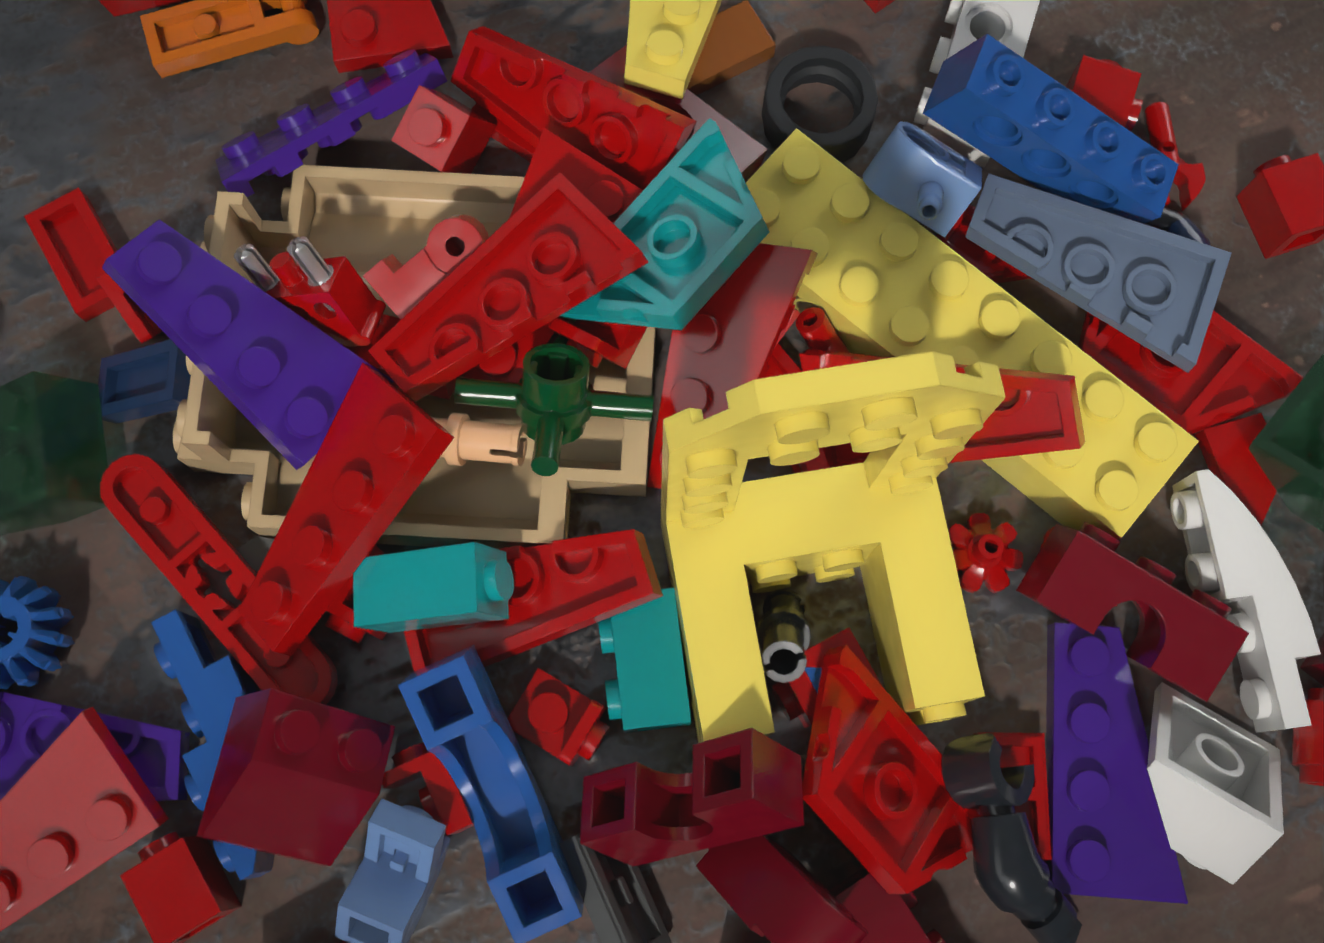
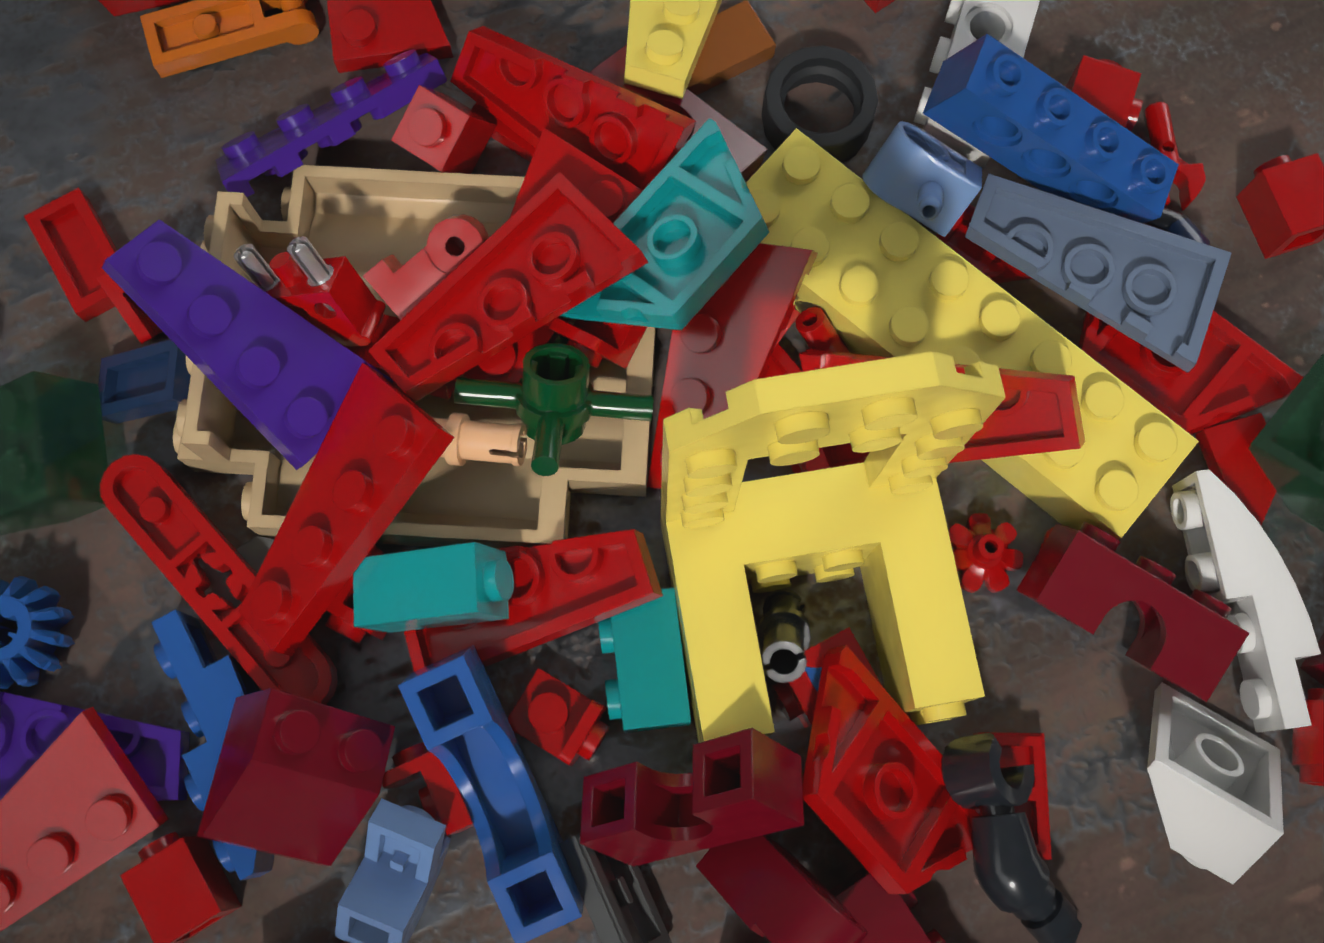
(1098, 783): dark purple wing -> none

